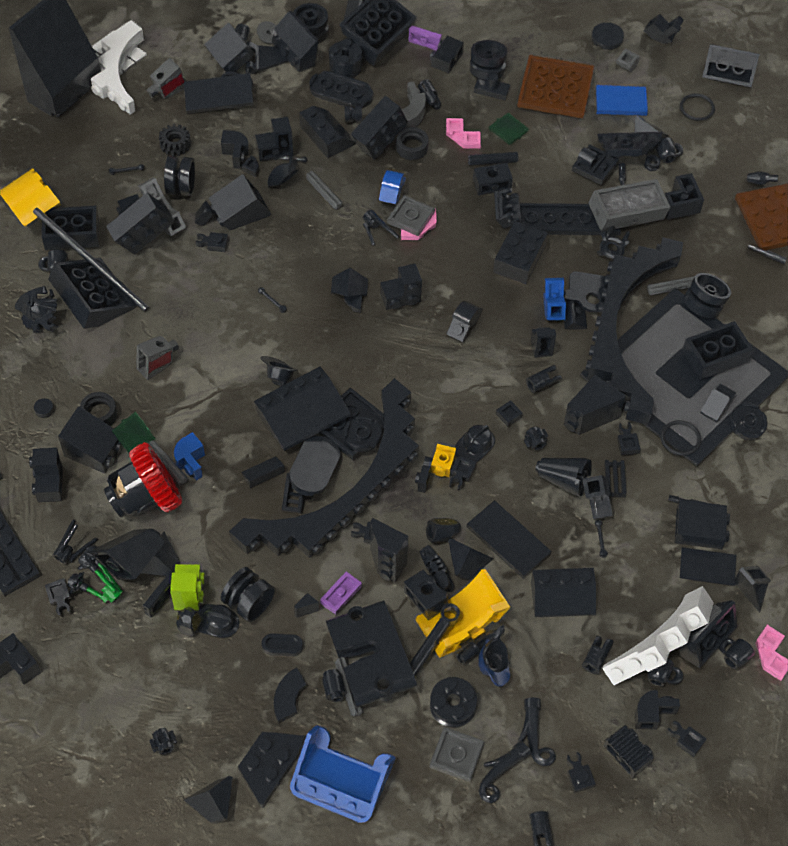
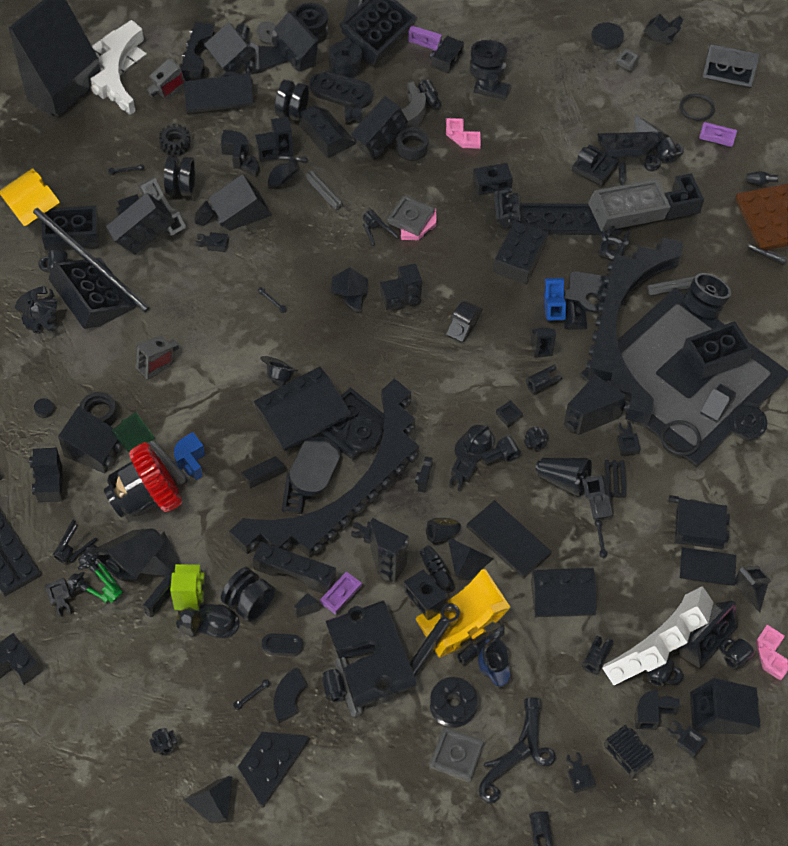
(192, 65): none -> black arch
(238, 704): none -> black hinge
(291, 99): none -> black wheel
(314, 574): none -> black arch
(337, 779): blue windscreen -> none
(391, 187): blue brick -> none
(443, 460): yellow brick -> none
(492, 158): black axle -> none
(505, 449): none -> black axle
(508, 128): clear green piece -> none
(555, 86): reddish brown plate -> none
(621, 100): blue tile -> none
(718, 134): none -> medium lavender plate
(724, 708): none -> black slope

